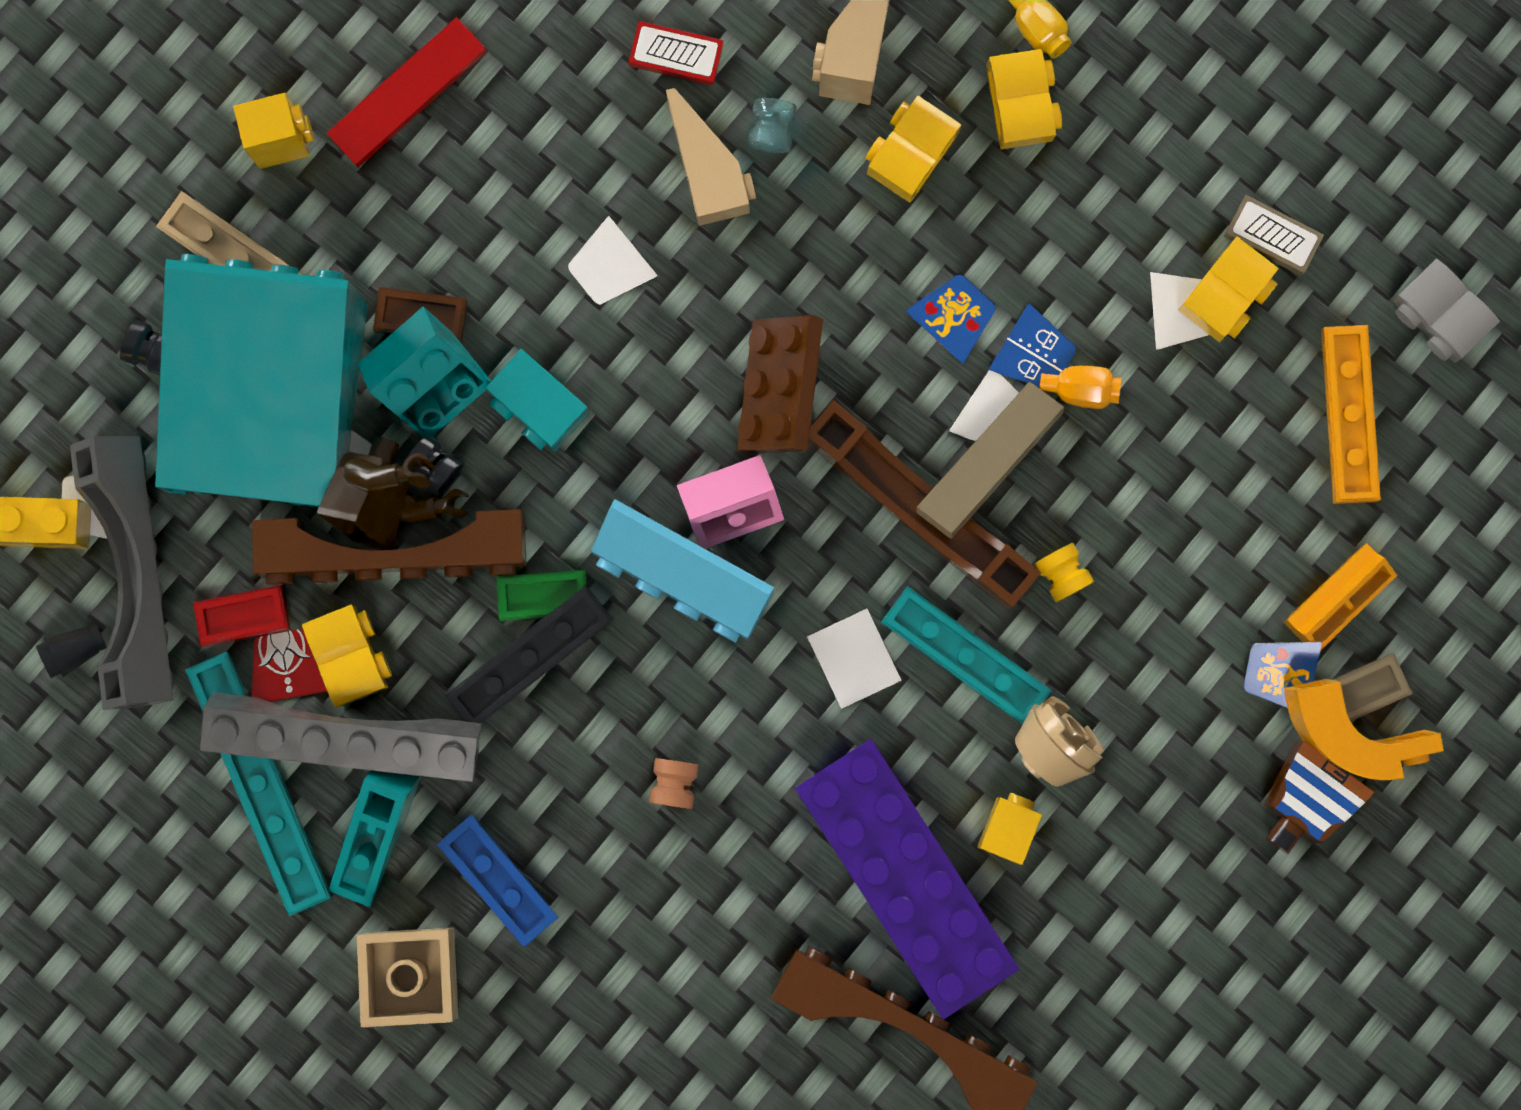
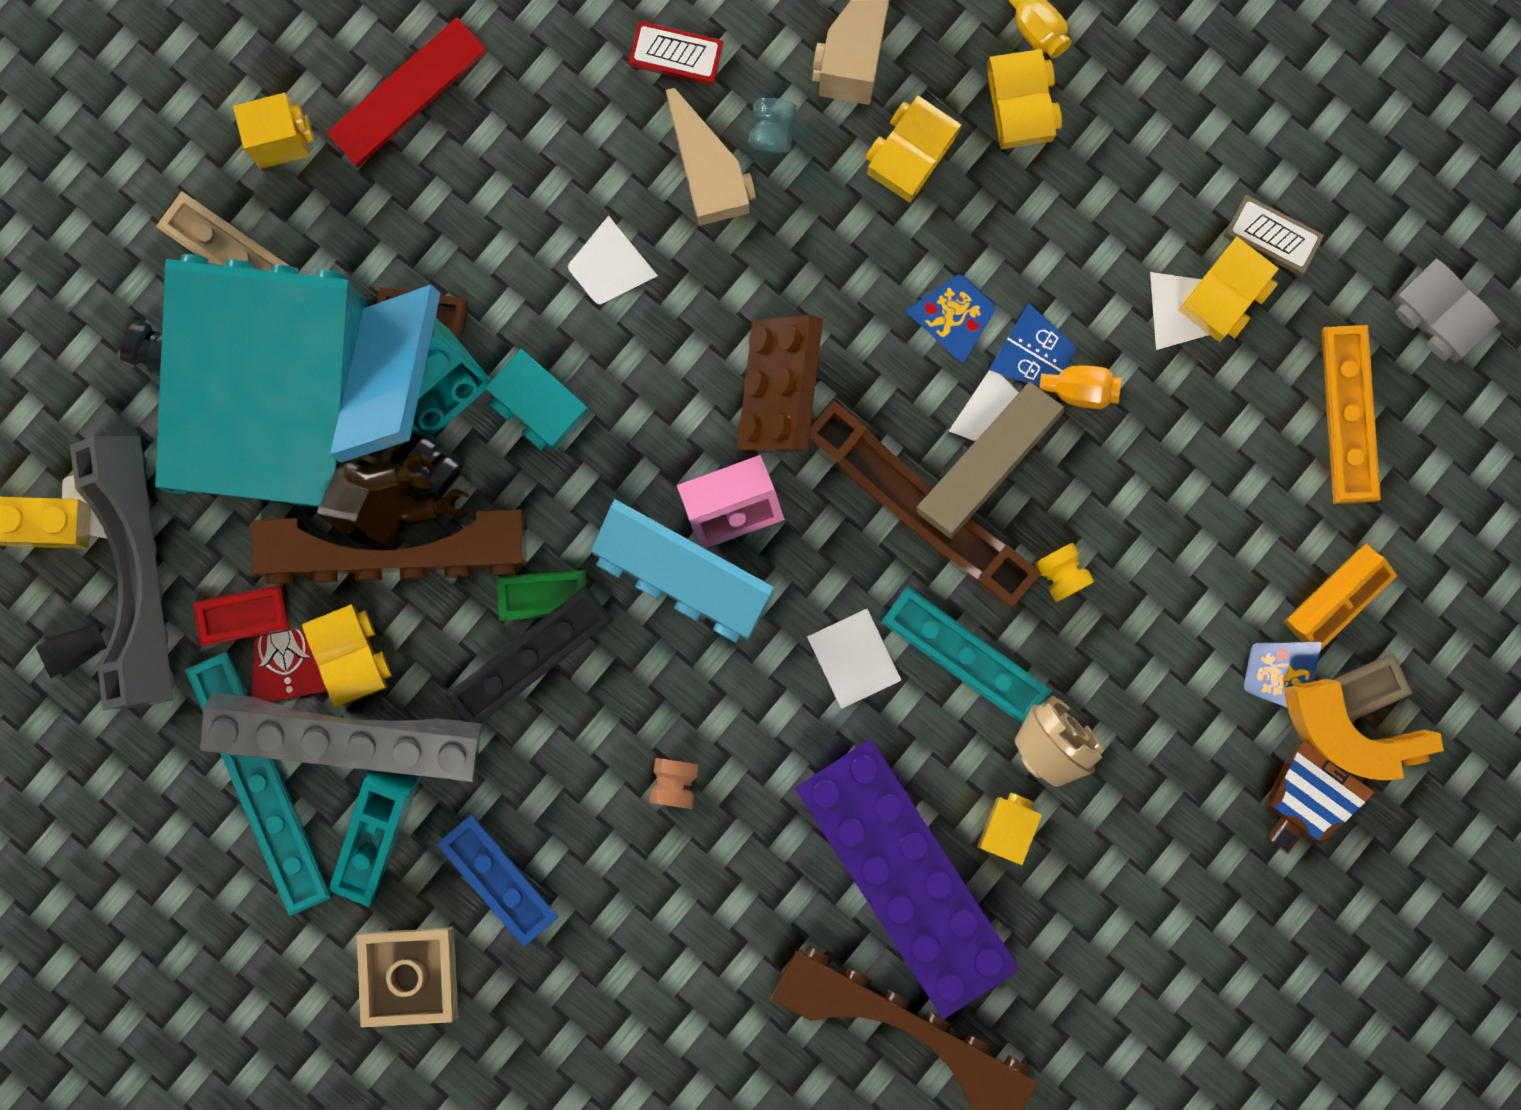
(385, 374): none -> dark azure tile

